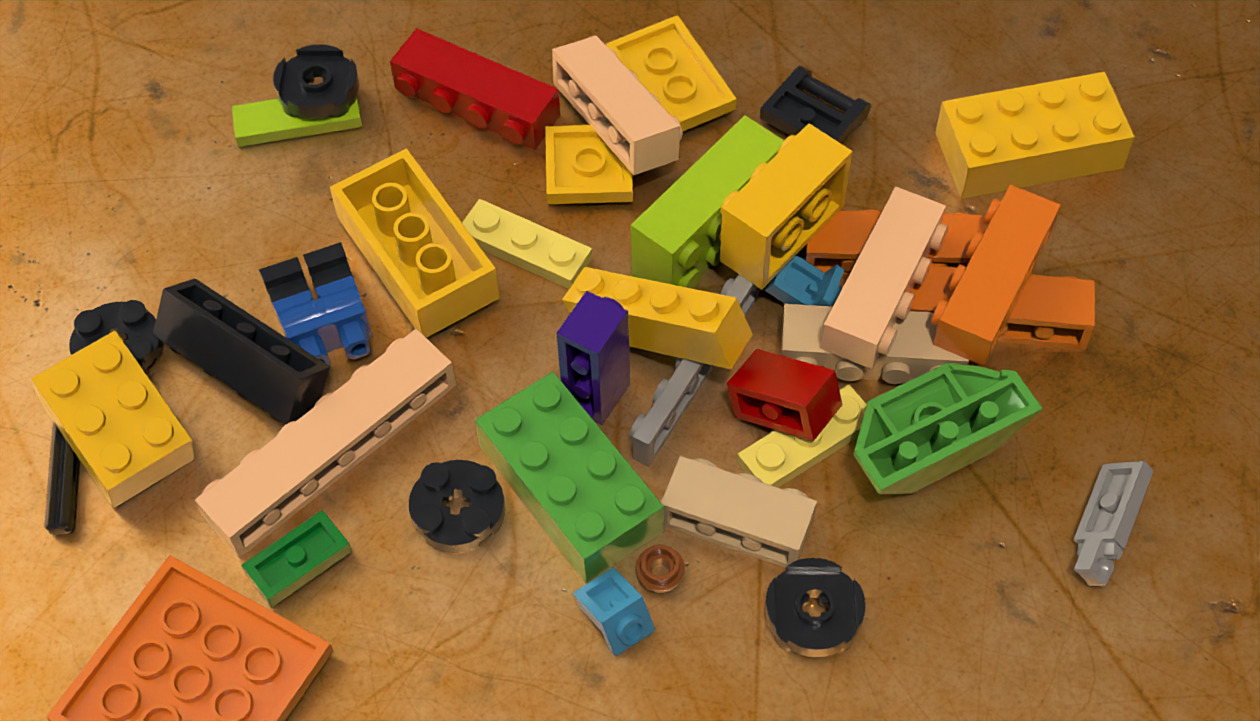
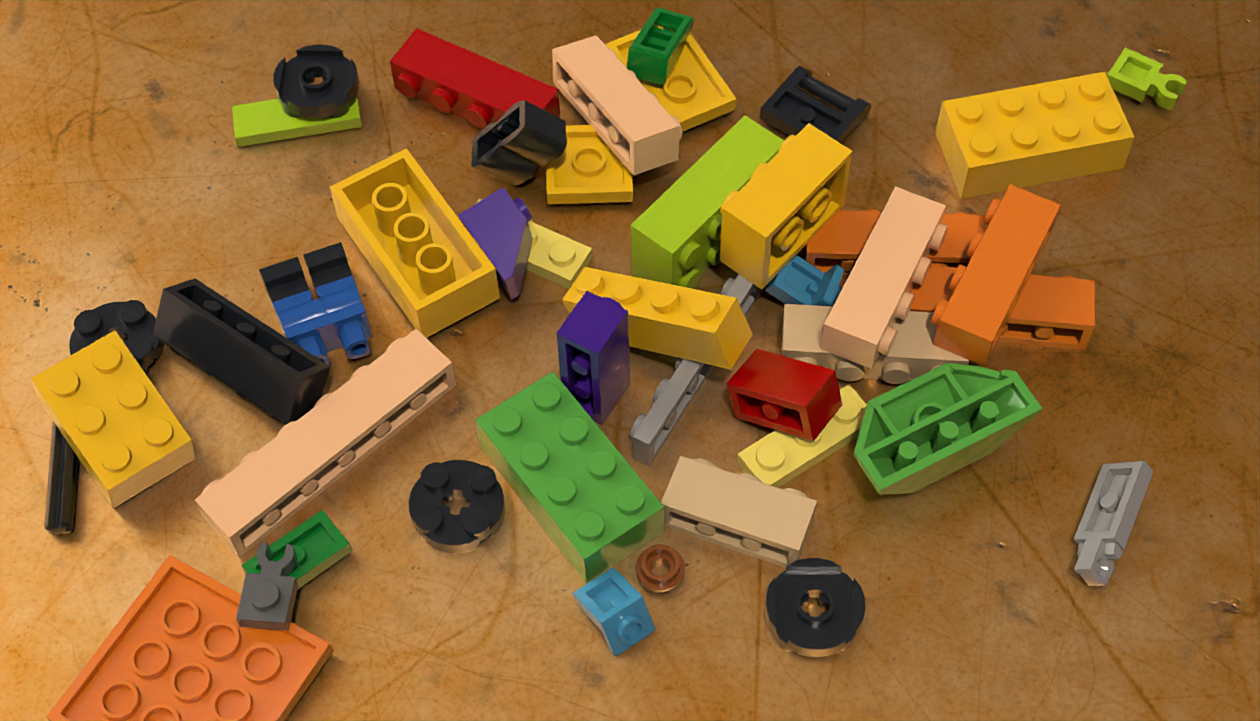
(271, 595): none -> dark grey plate
(503, 235): none -> dark purple slope
(519, 143): none -> black brick
(657, 49): none -> green slope
(1141, 76): none -> lime plate

